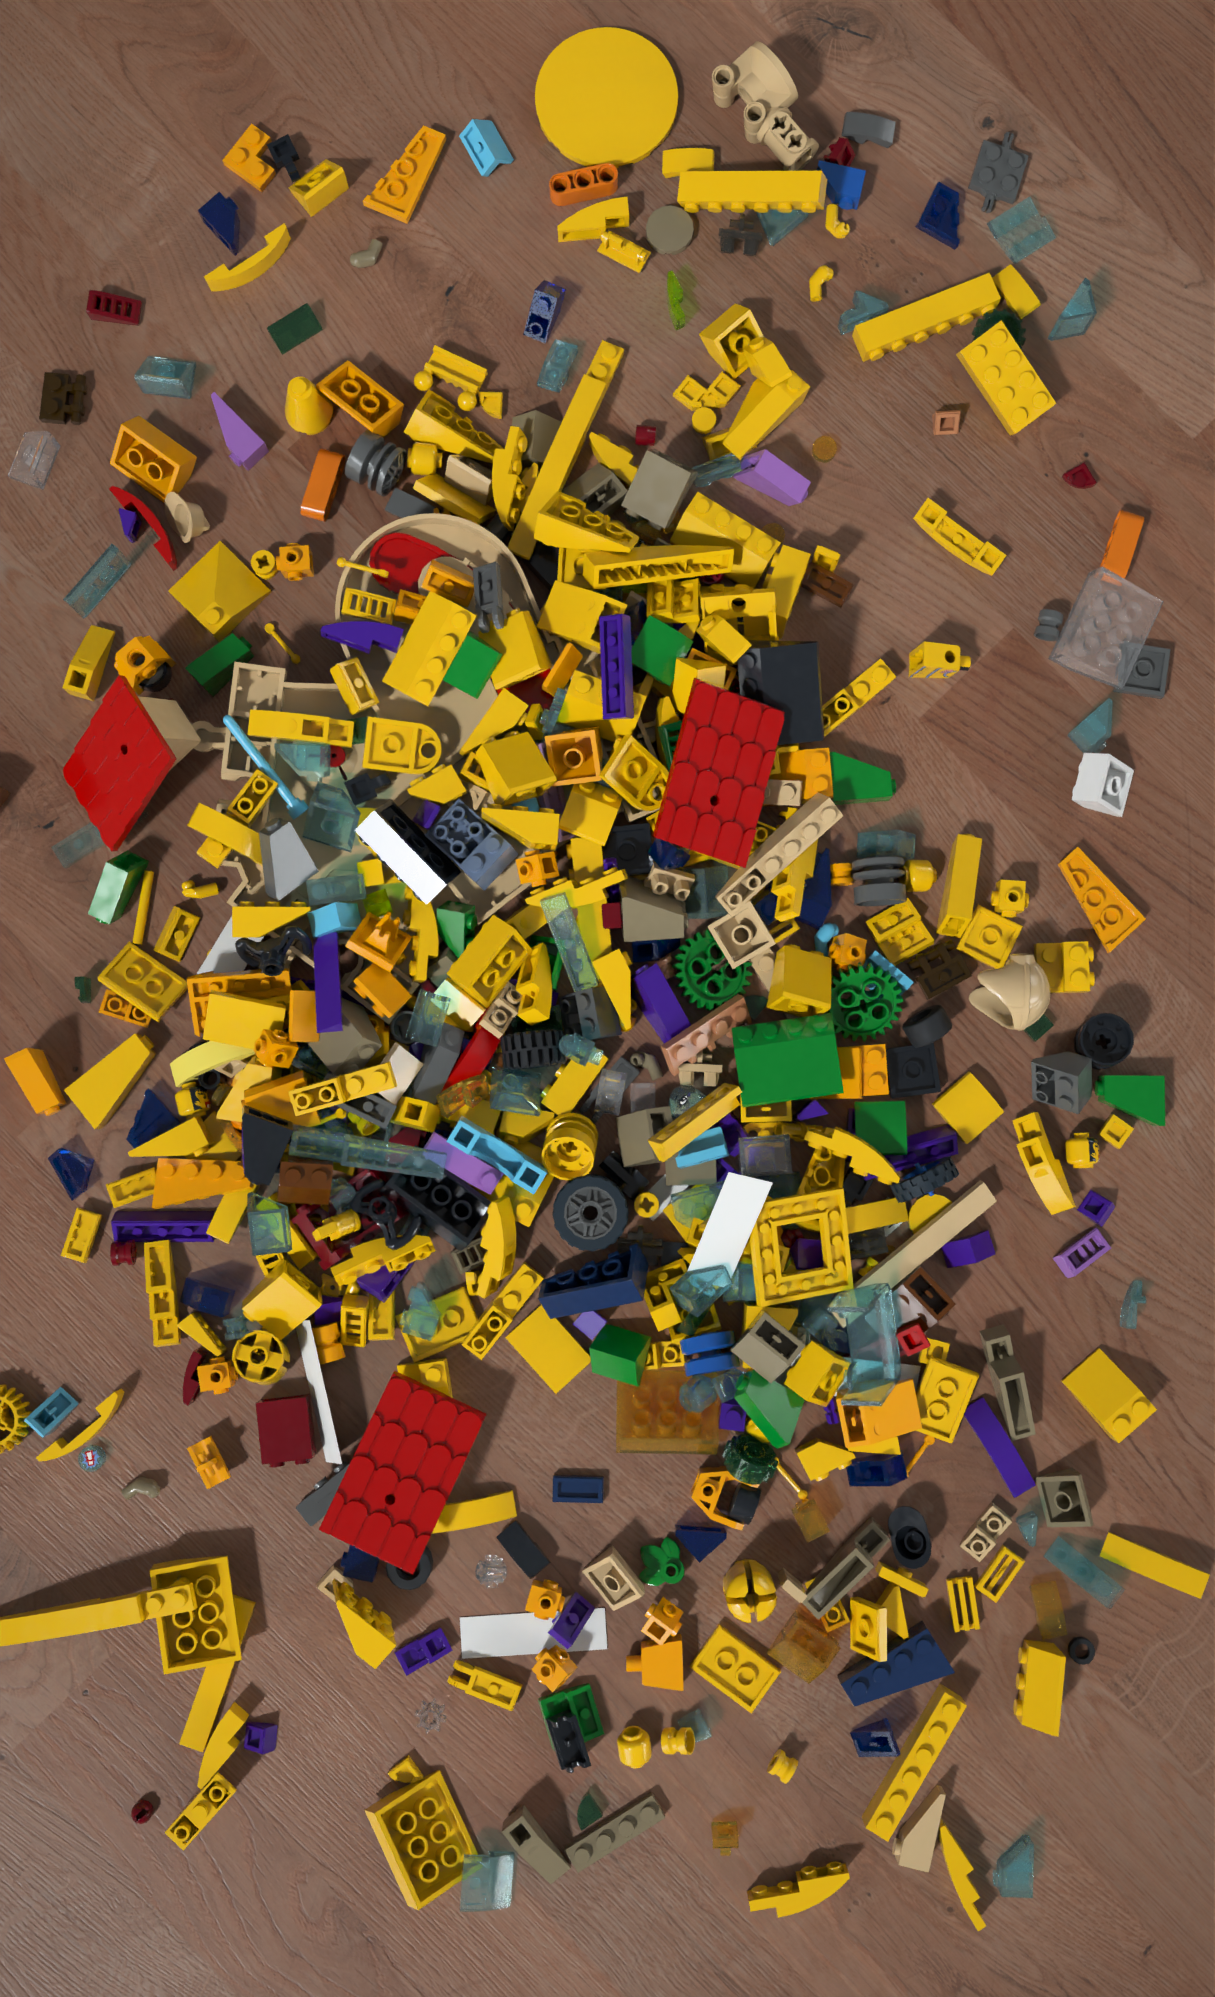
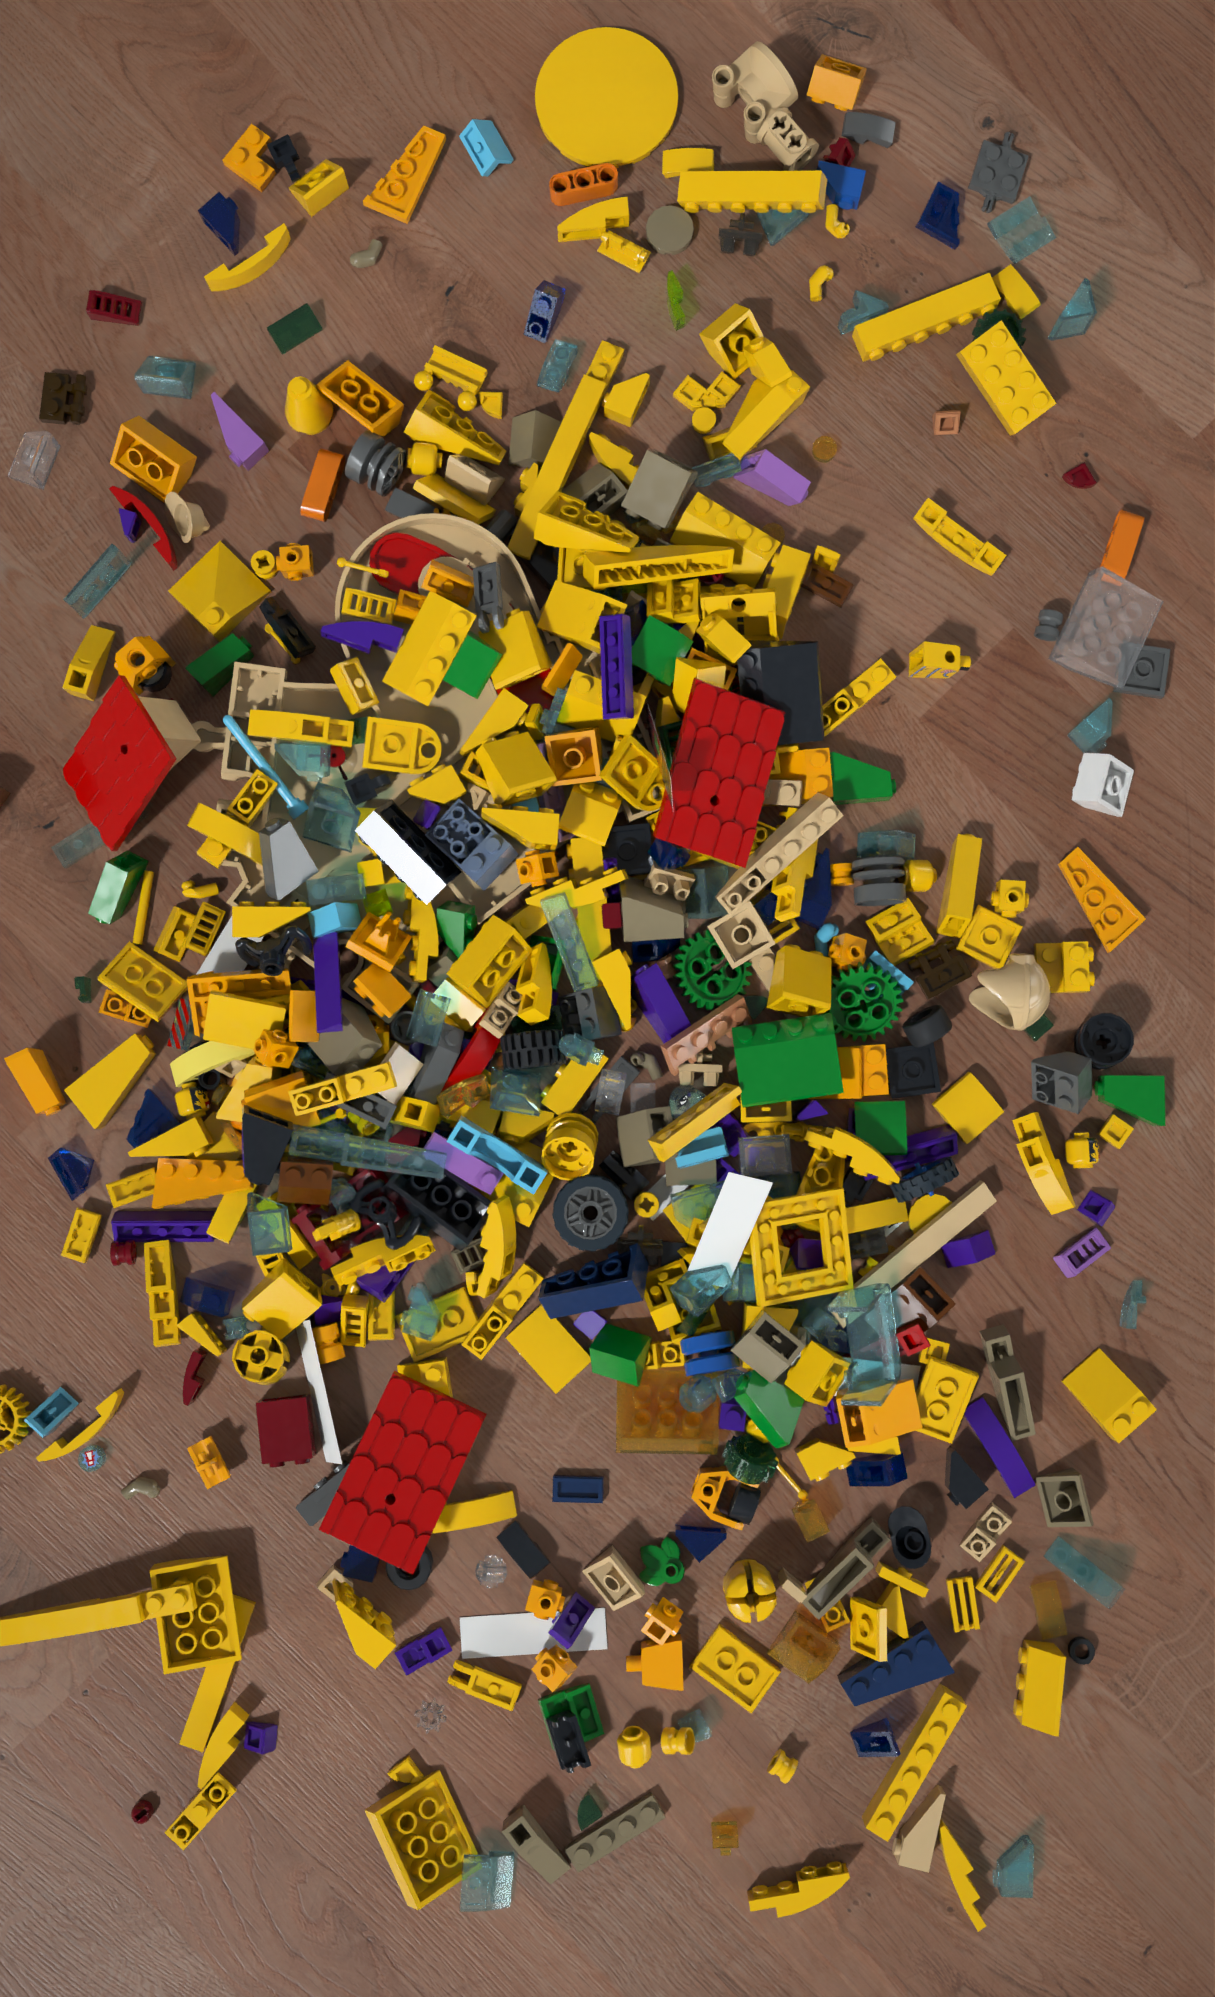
(182, 1026): none -> clear light blue tile
(209, 1376): light orange brick -> none
(212, 932): none -> yellow slope
(287, 628): none -> black hinge
(506, 485): yellow slope -> none
(626, 399): none -> yellow slope
(645, 435): dark red hose -> none
(659, 754): none -> sticker
(836, 82): none -> light orange slope
(928, 1440): light orange hinge -> none
(962, 1481): none -> black slope
(1028, 1527): clear light blue slope -> none
(1154, 1565): yellow slope -> none

